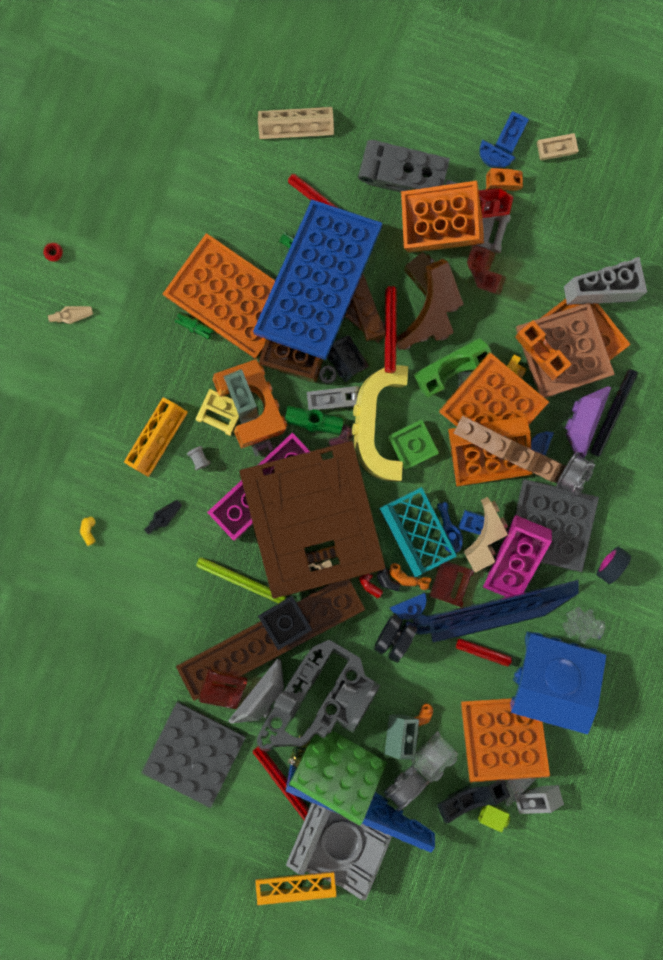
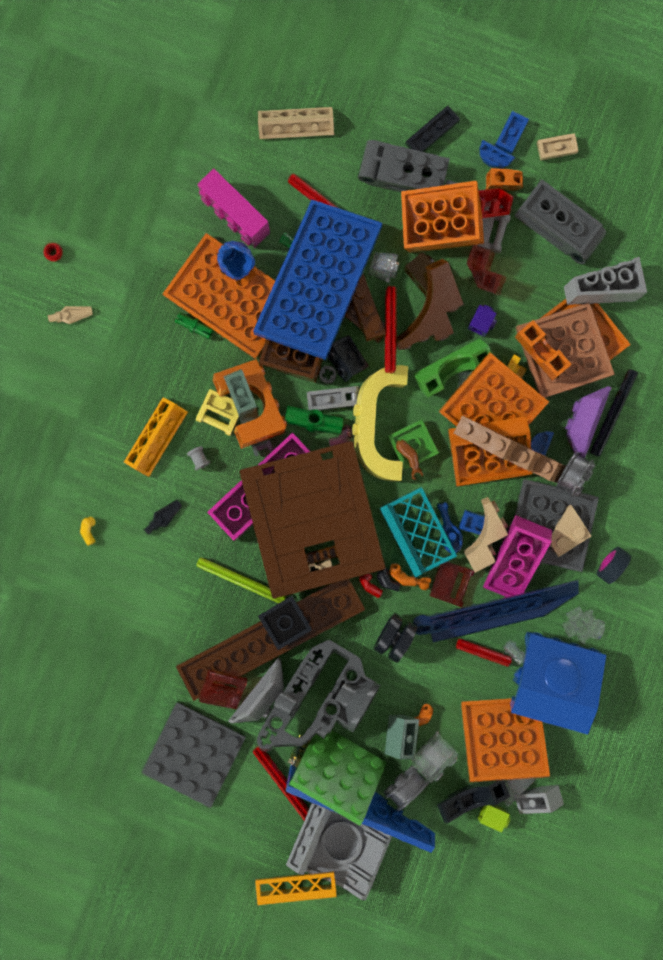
(233, 208): none -> dark pink brick
(235, 259): none -> blue hair
(384, 266): none -> clear slope
(410, 608): blue plate -> none
(411, 454): none -> dark orange arm
(433, 130): none -> black plate
(483, 320): none -> dark purple brick
(514, 651): none -> clear pin
(568, 532): none -> tan wing
(575, 231): none -> dark grey hinge

